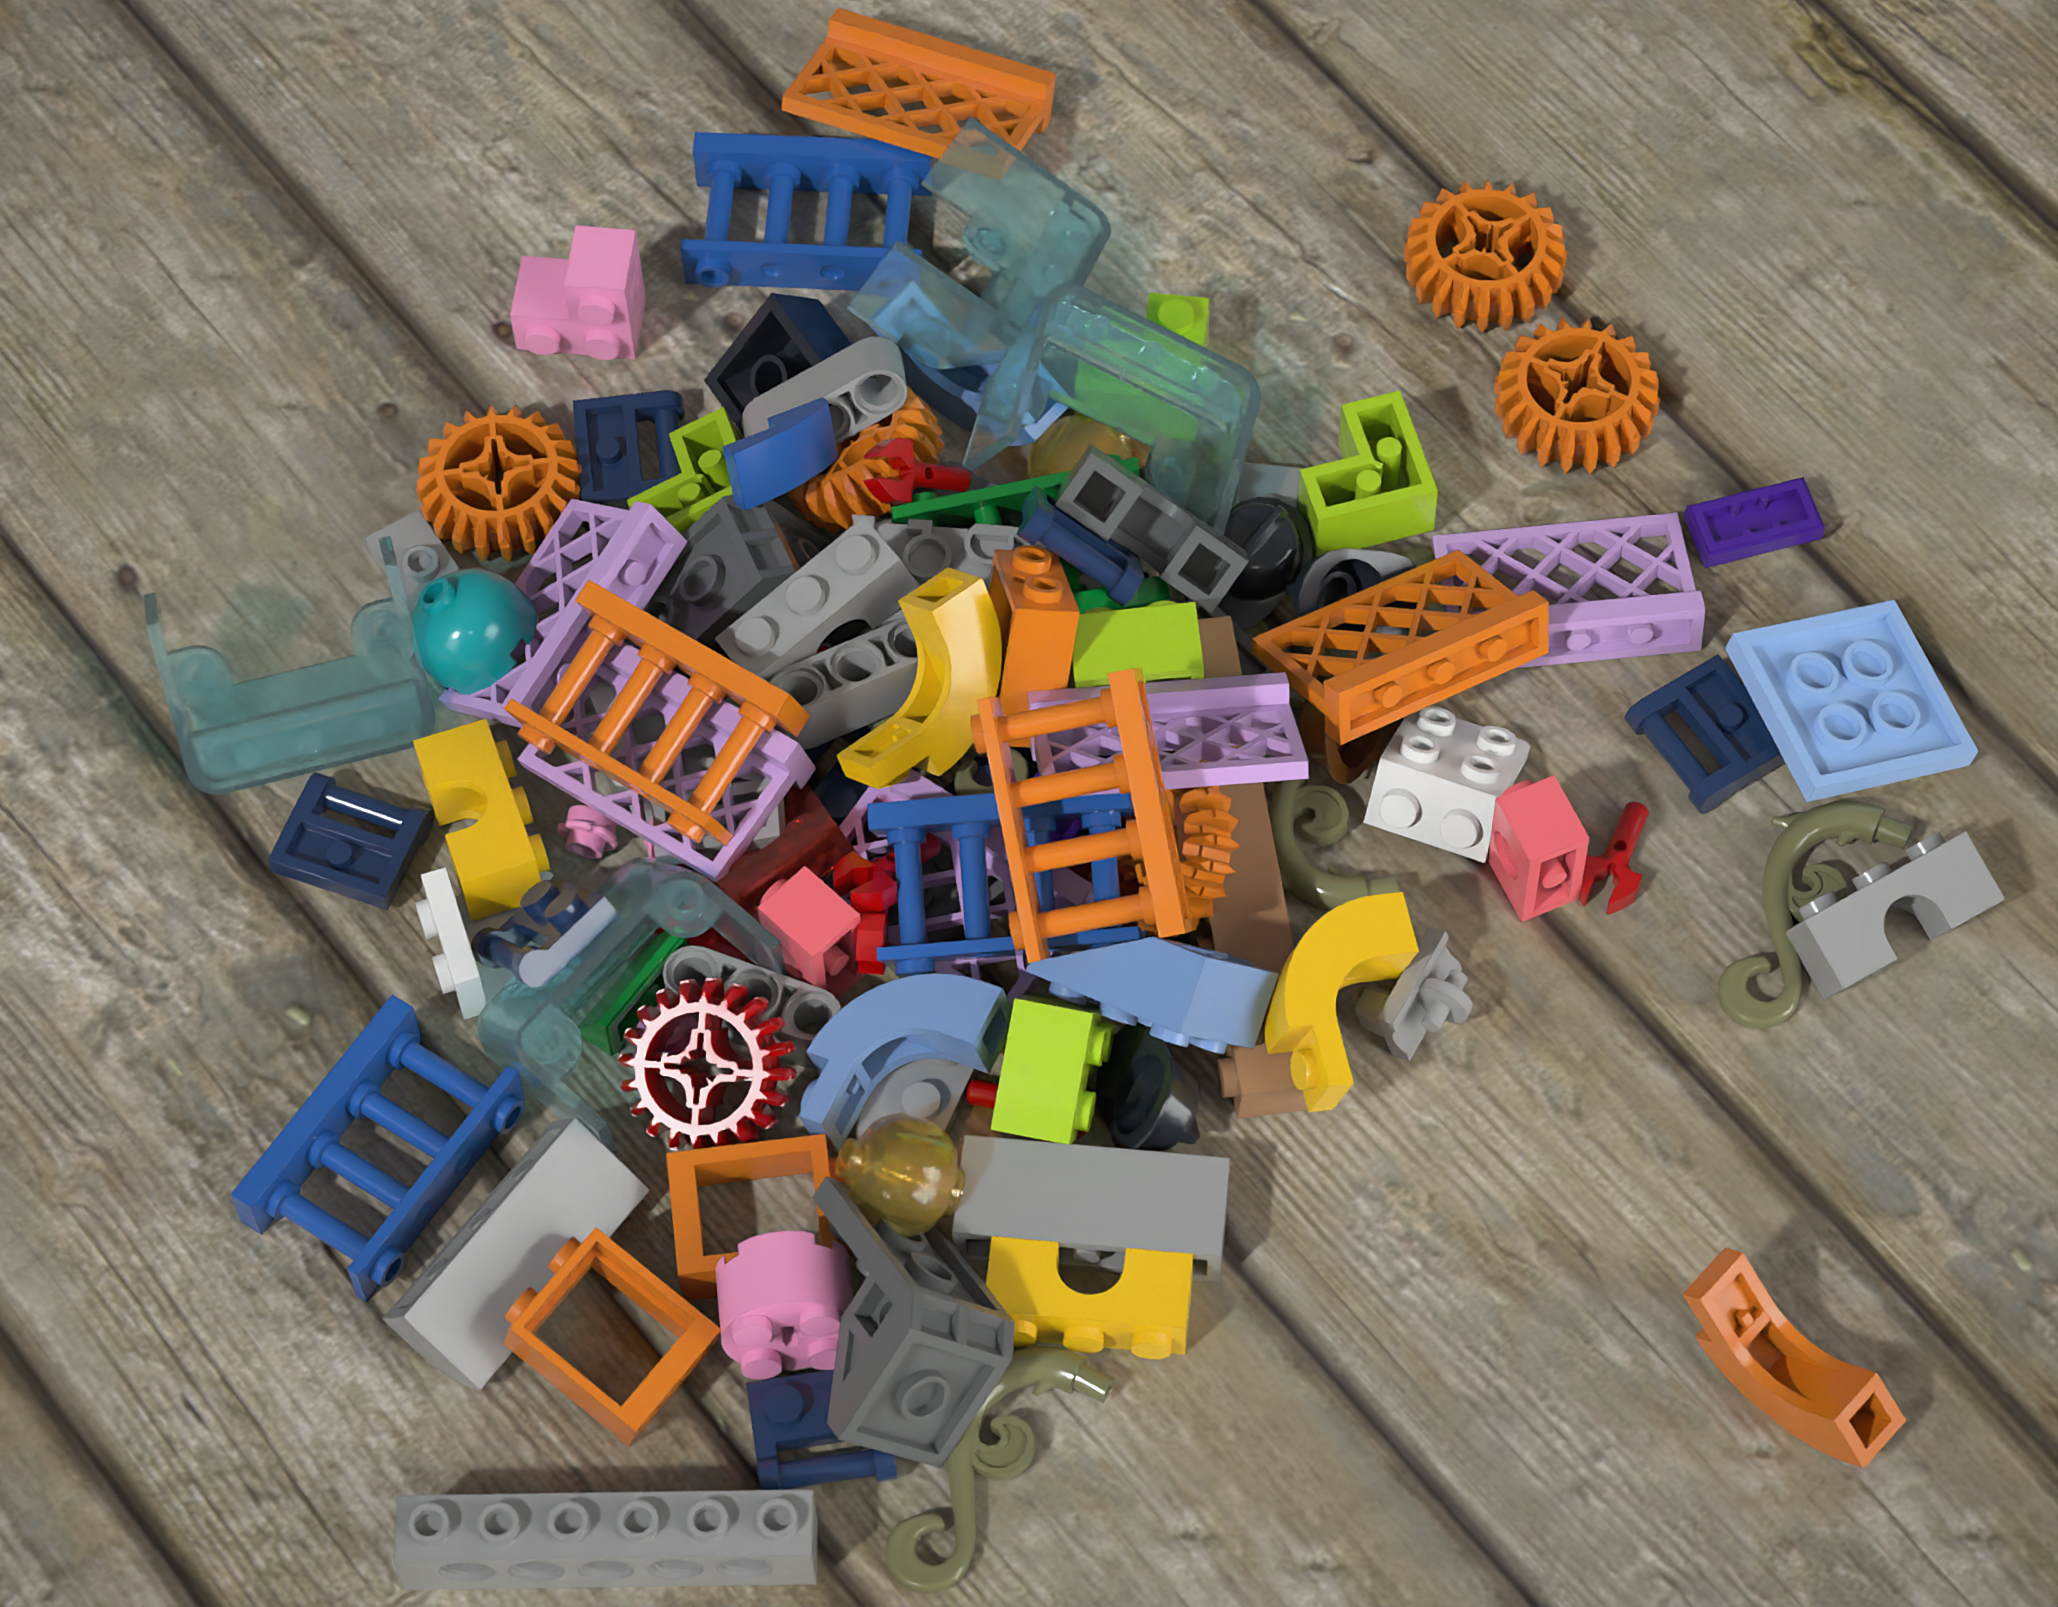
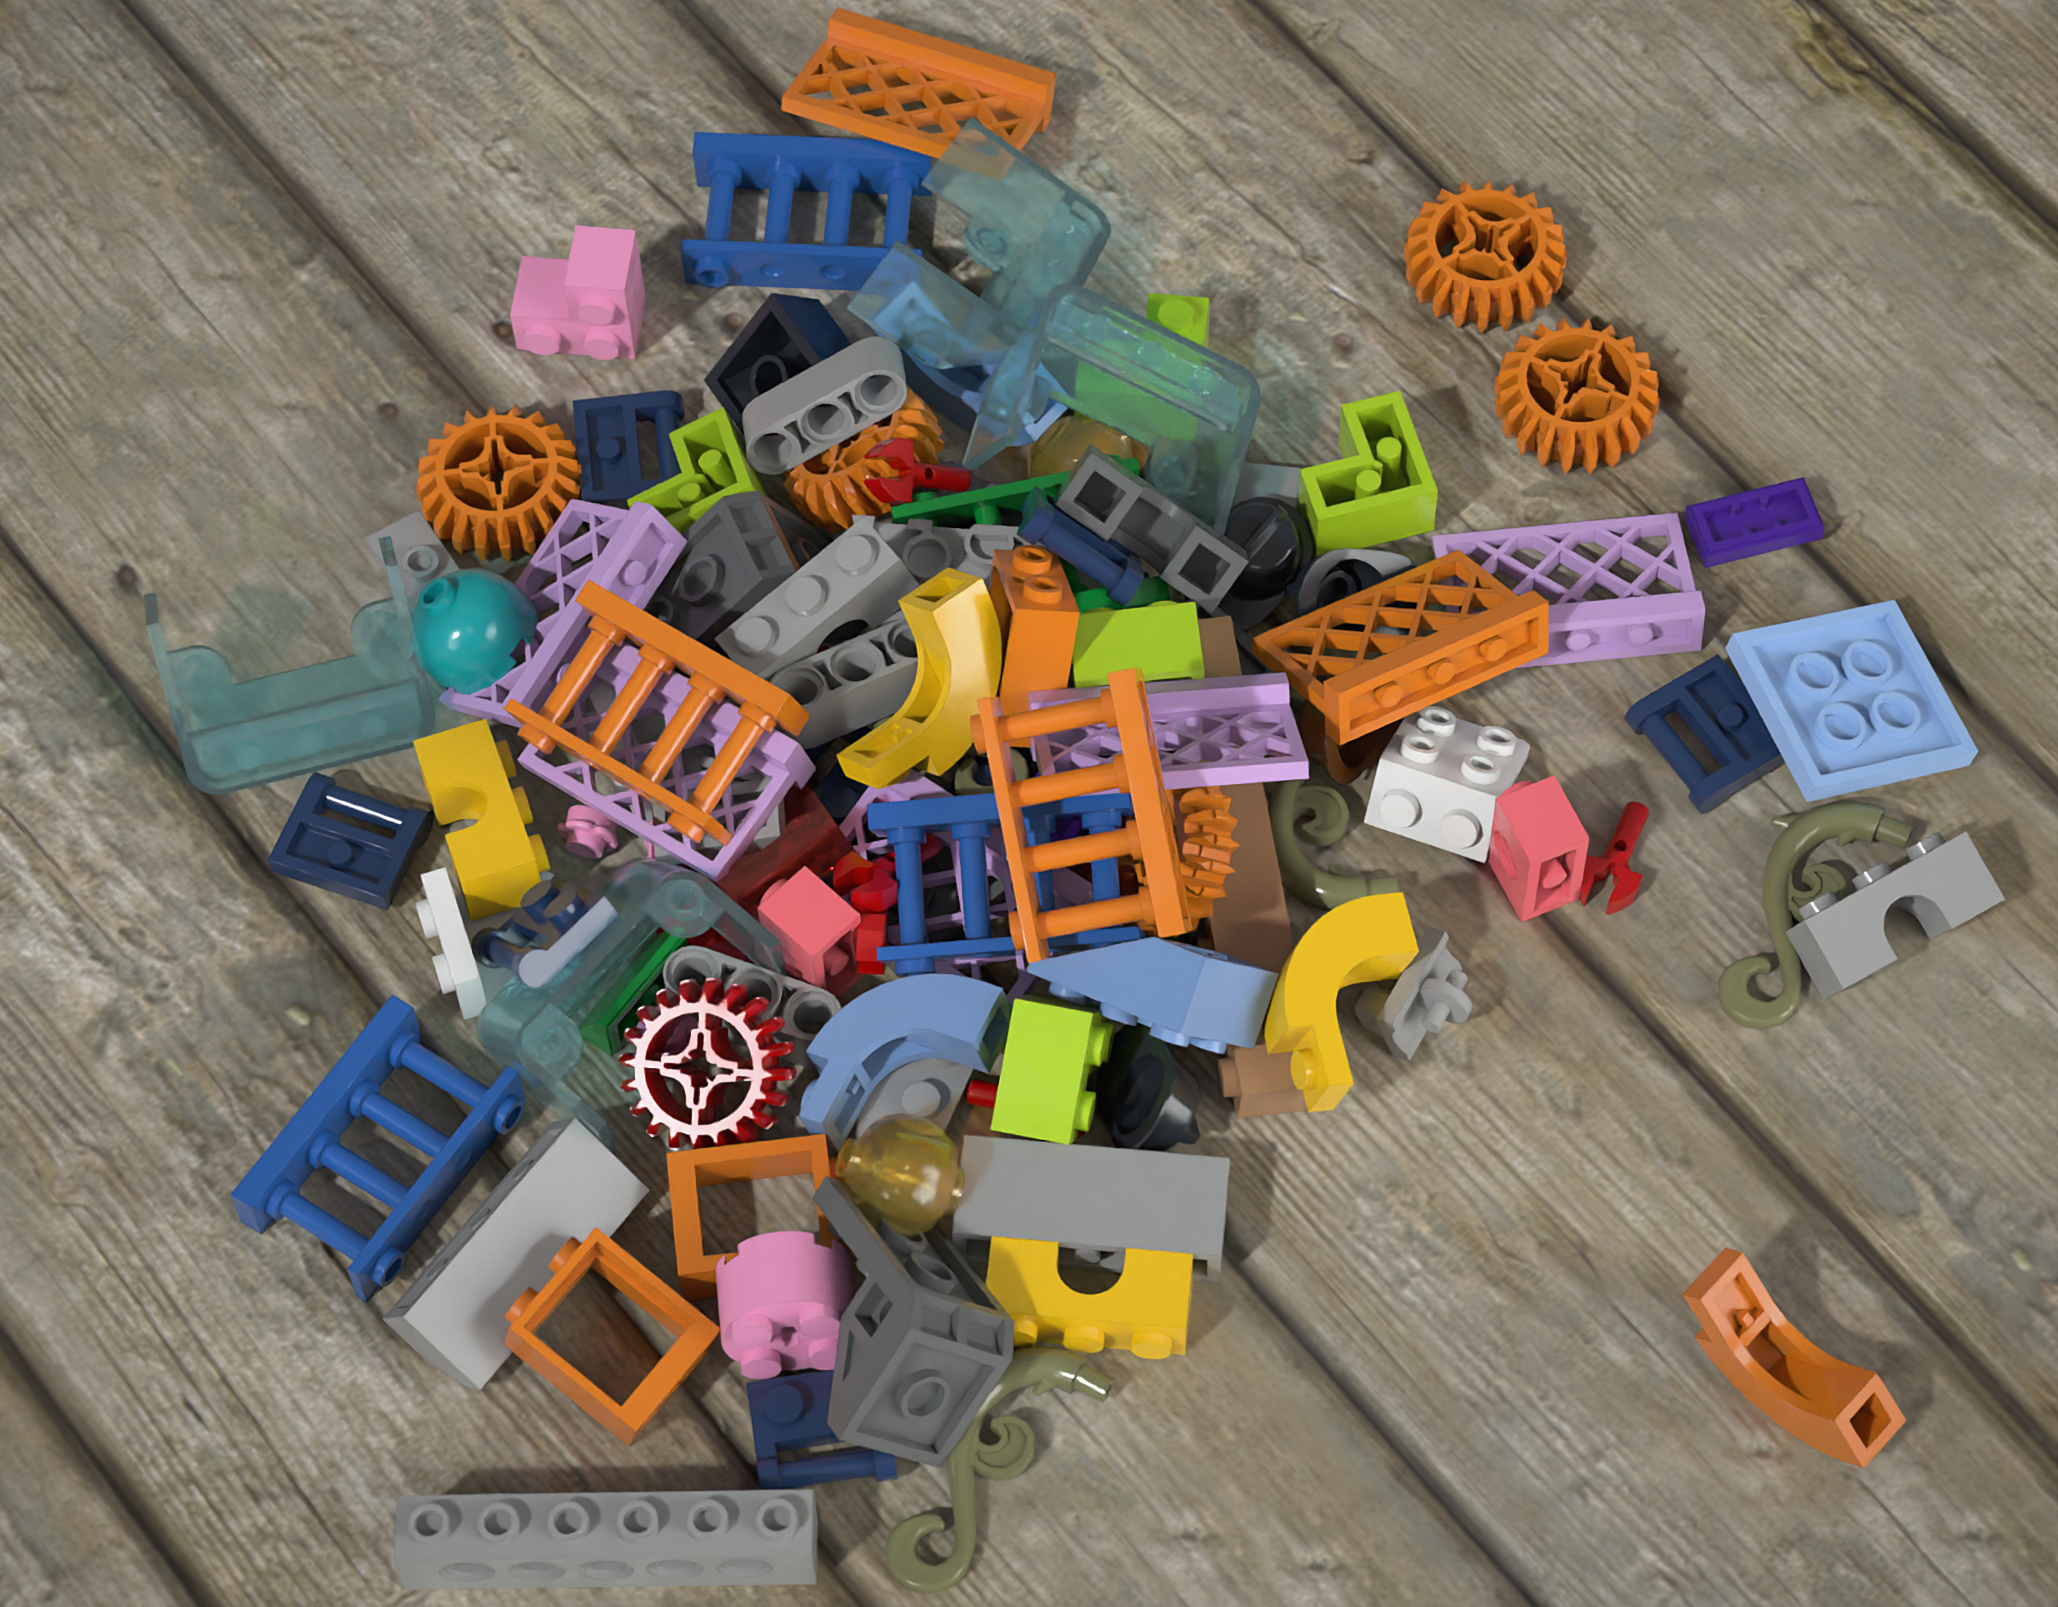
(782, 457): blue slope -> none

